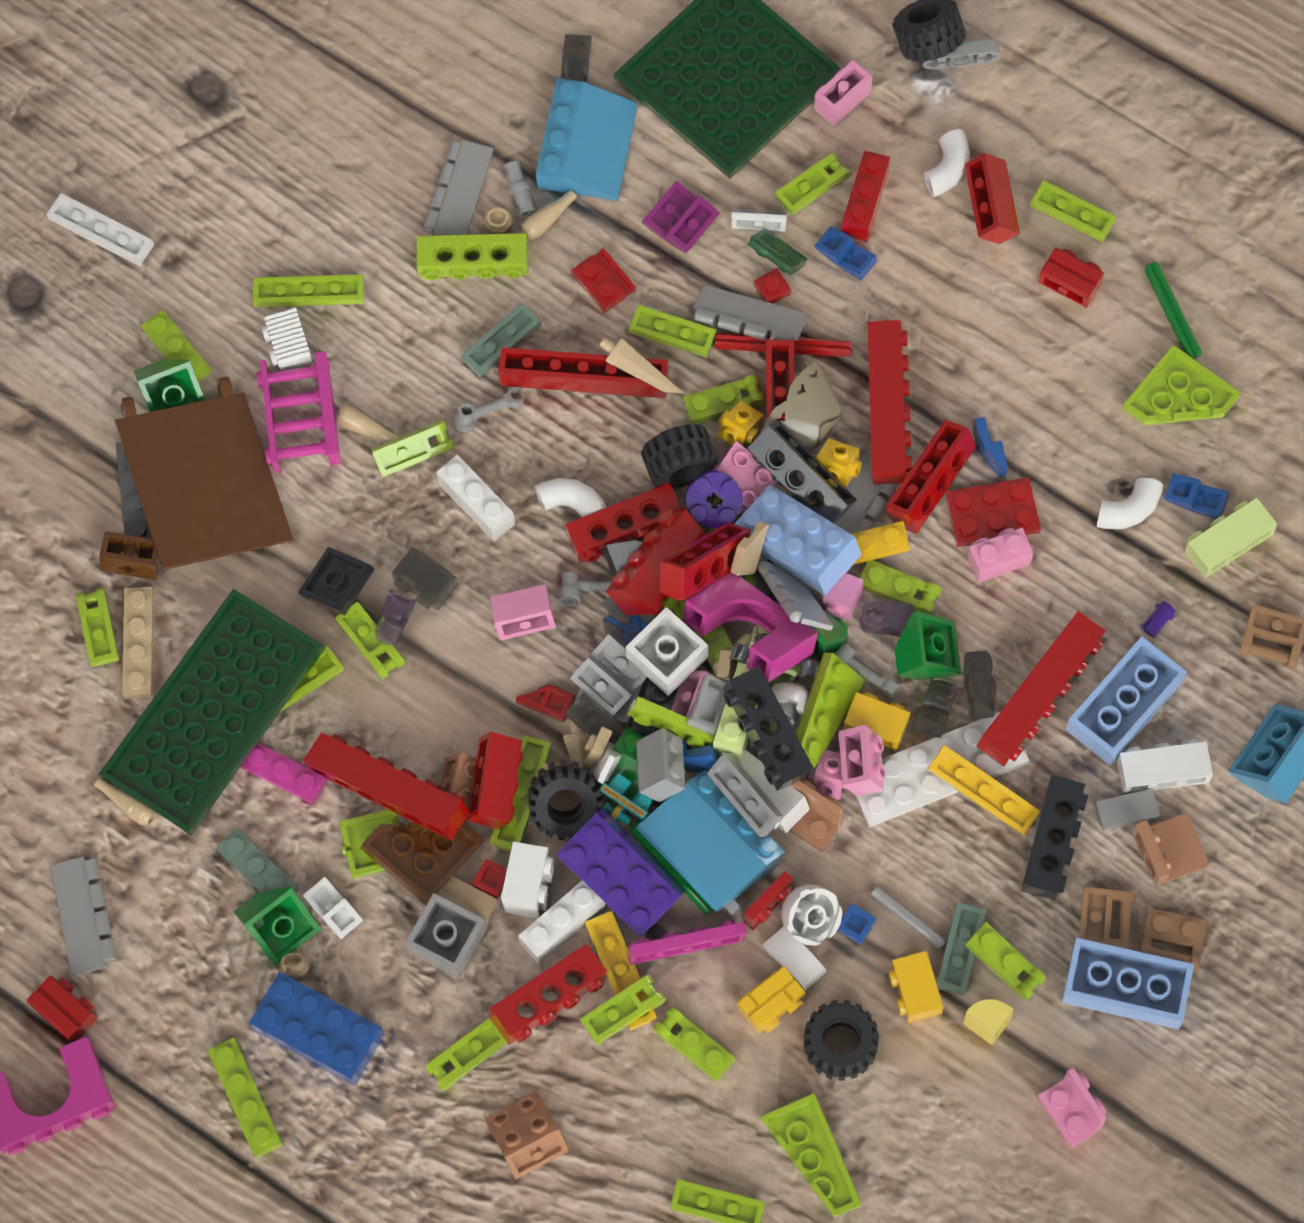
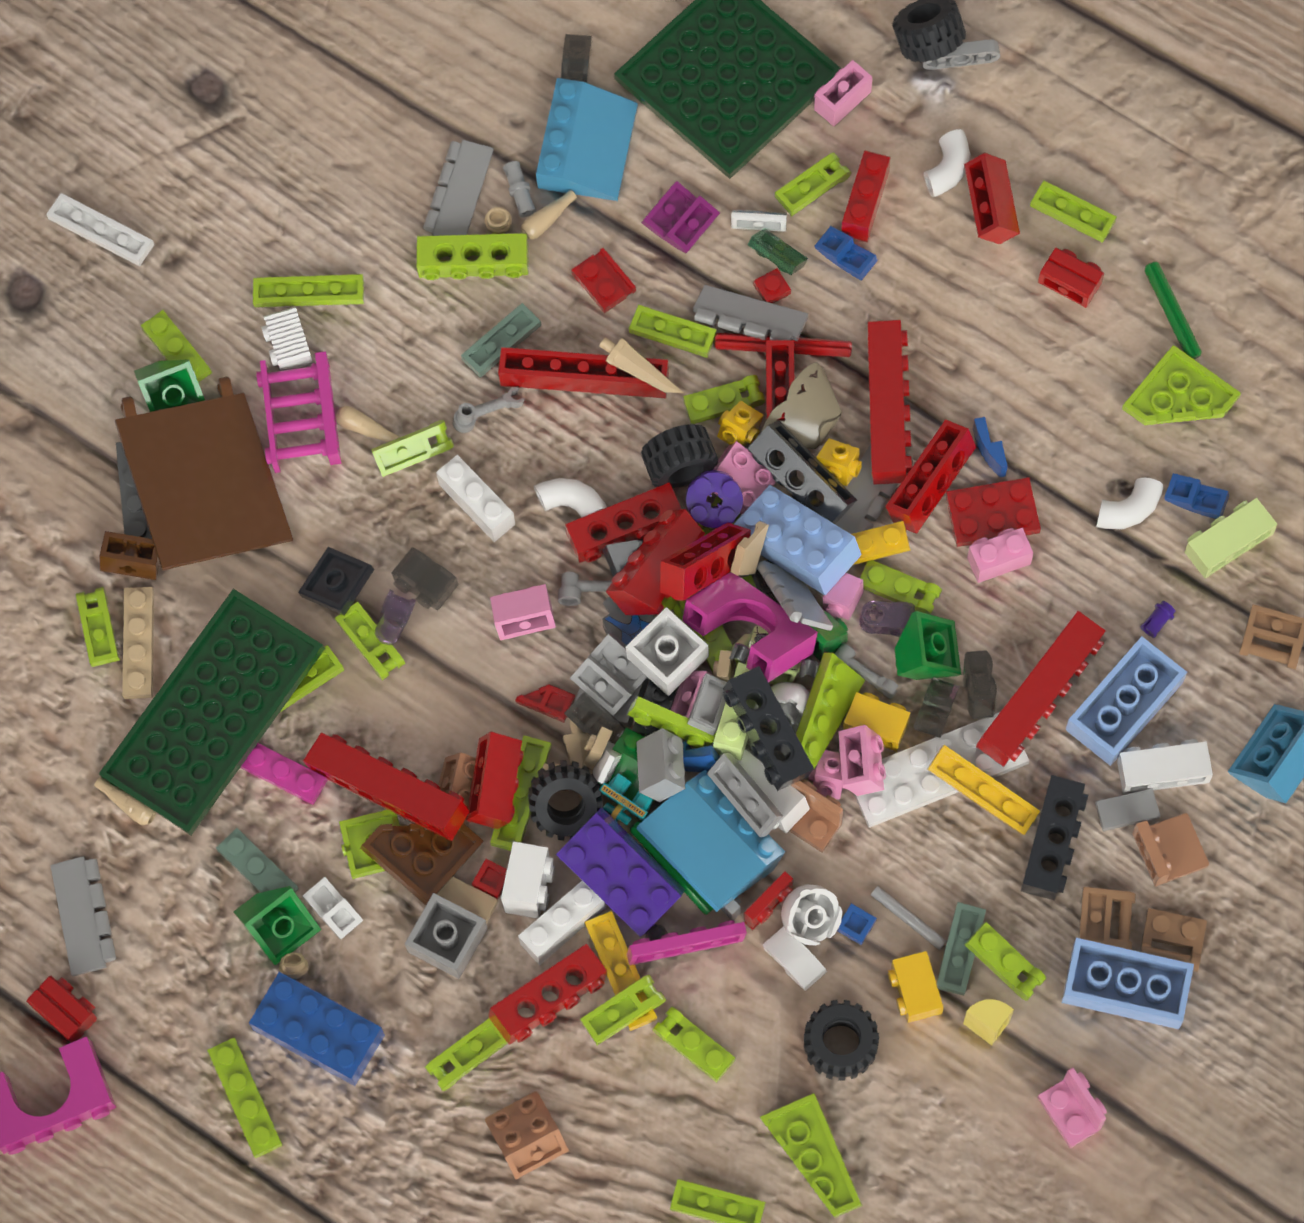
(771, 1001): yellow brick -> none

